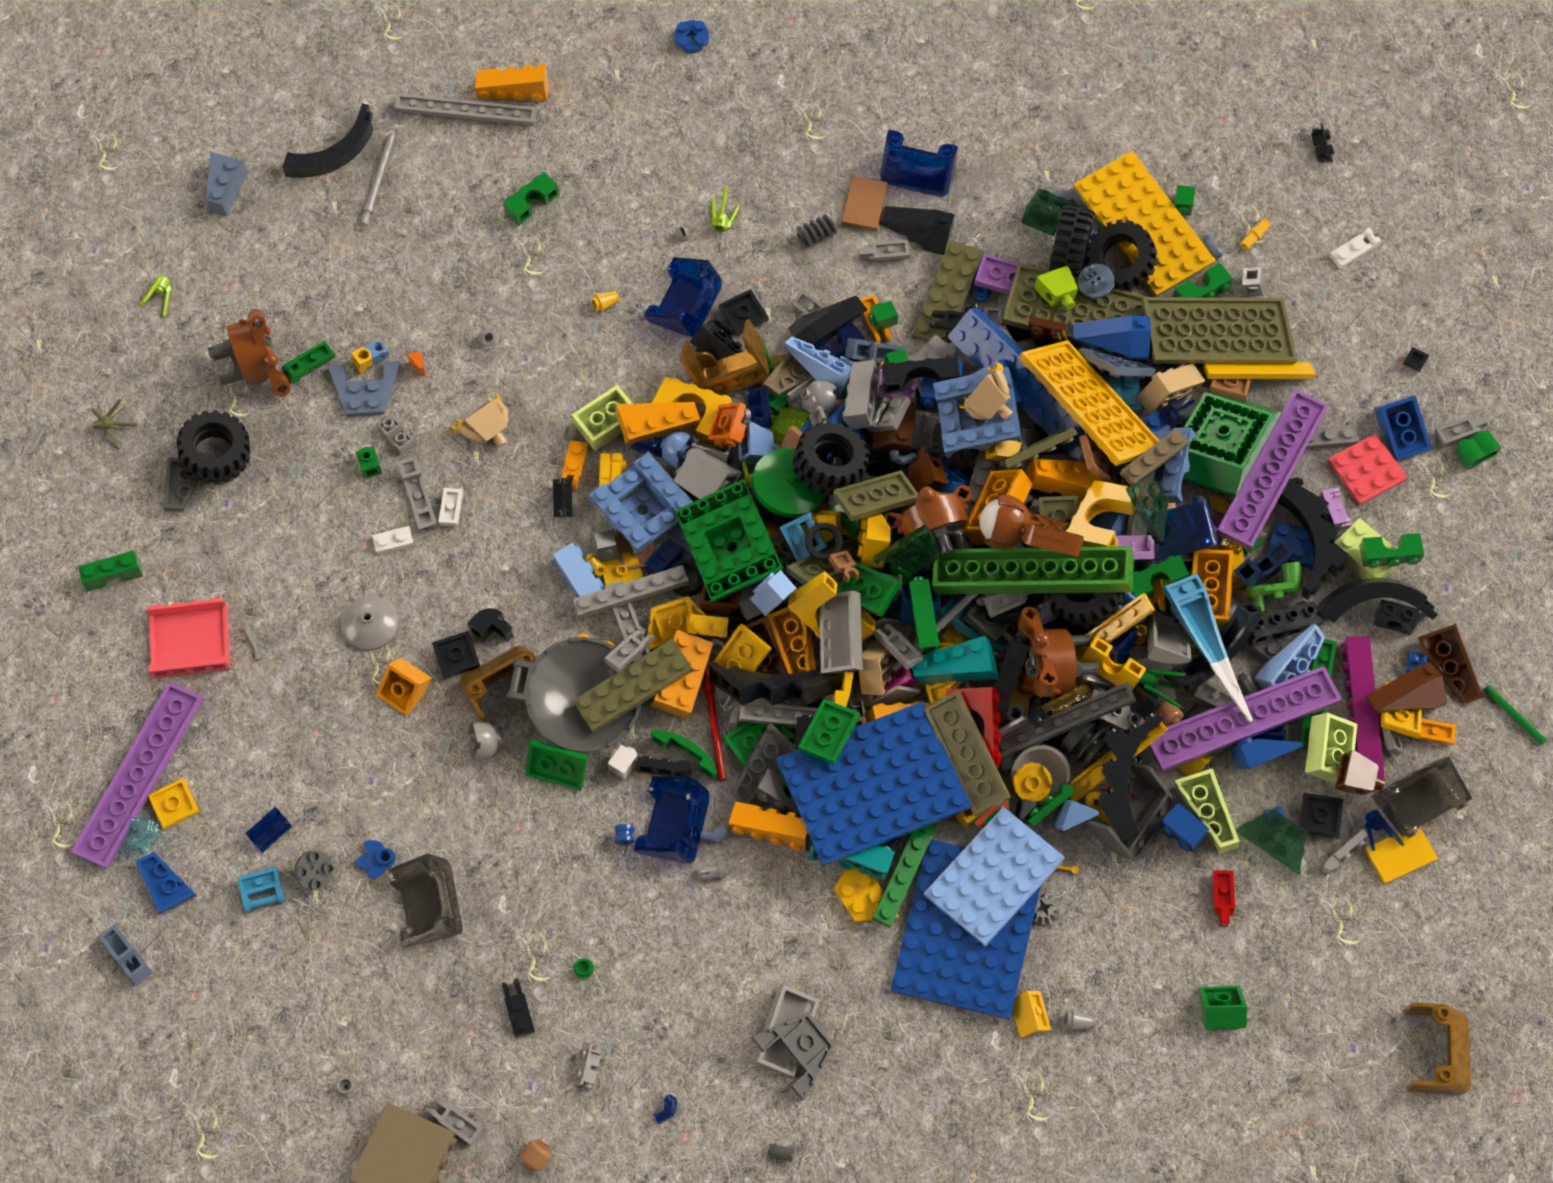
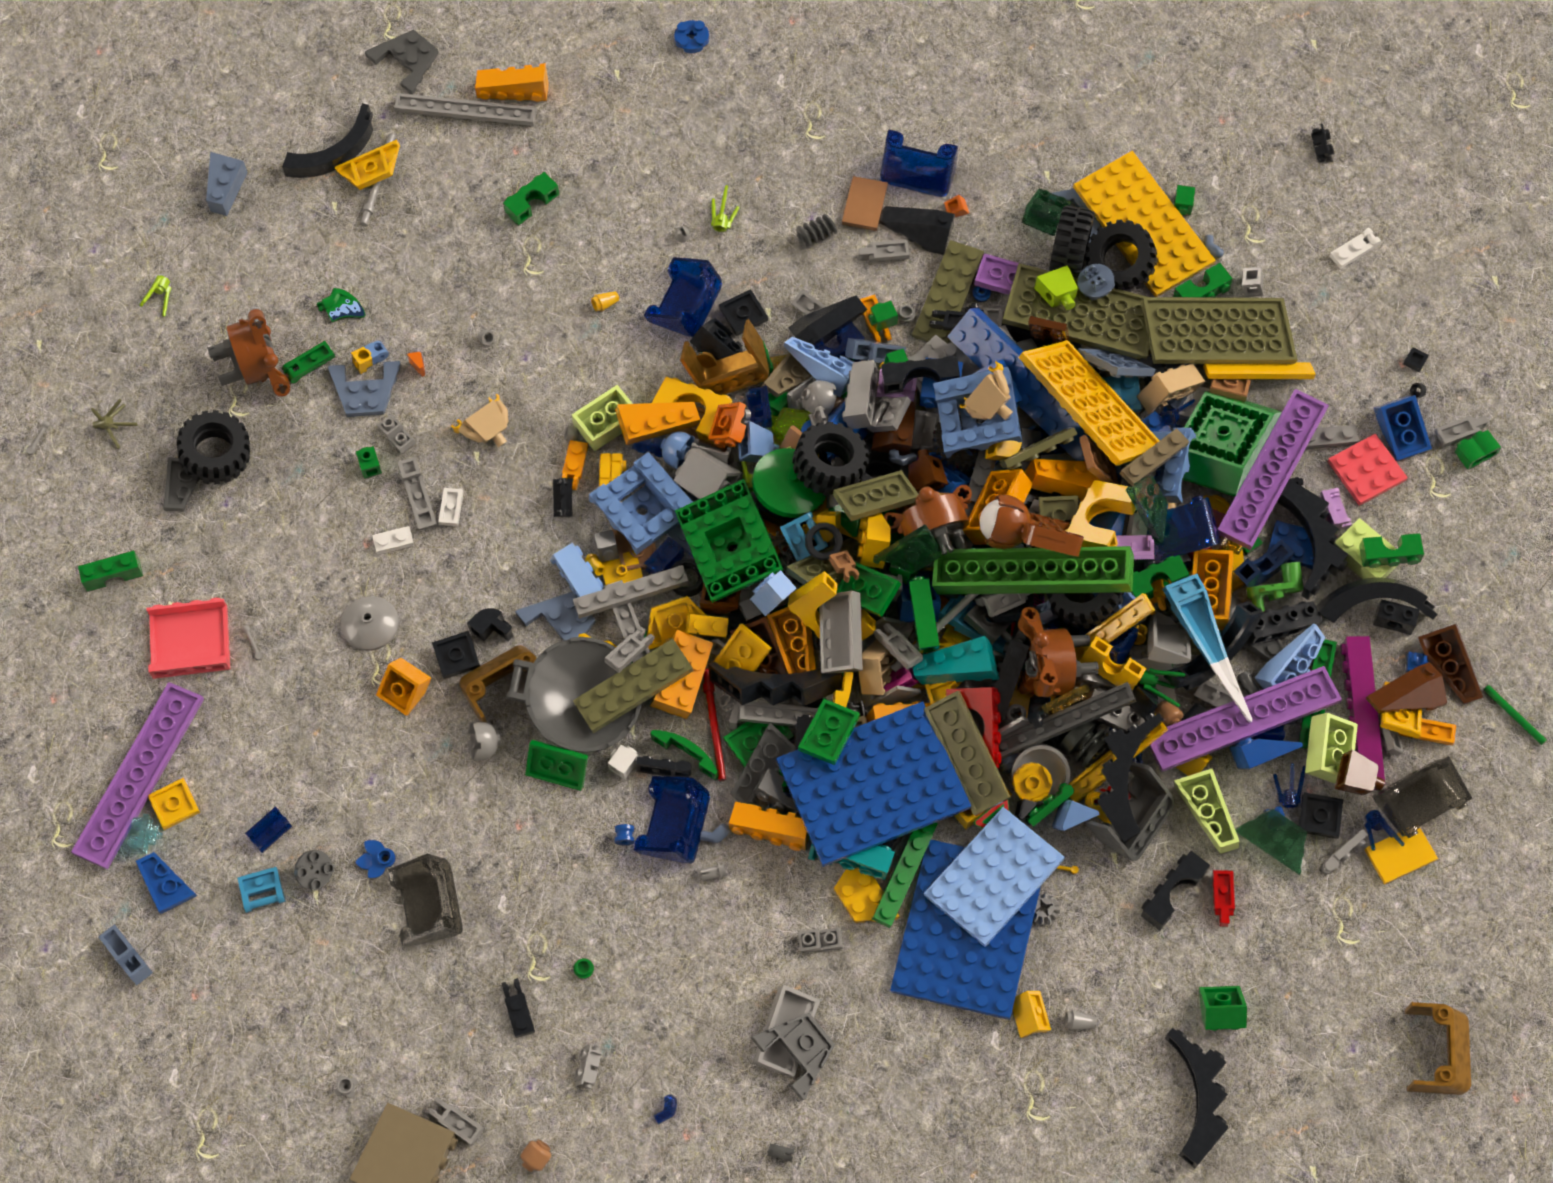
(341, 305): none -> green arm
(371, 166): none -> yellow wing
(411, 51): none -> dark grey wing
(559, 614): none -> sand blue wing
(820, 940): none -> light grey slope
(906, 313): none -> light grey plate
(957, 206): none -> orange slope
(1122, 335): blue wedge -> none
(1184, 828): blue slope -> none
(1190, 871): none -> black arch
(1209, 1096): none -> black arch
(1255, 234): yellow pin -> none
(1290, 798): none -> clear blue plant
(1413, 390): none -> black hinge

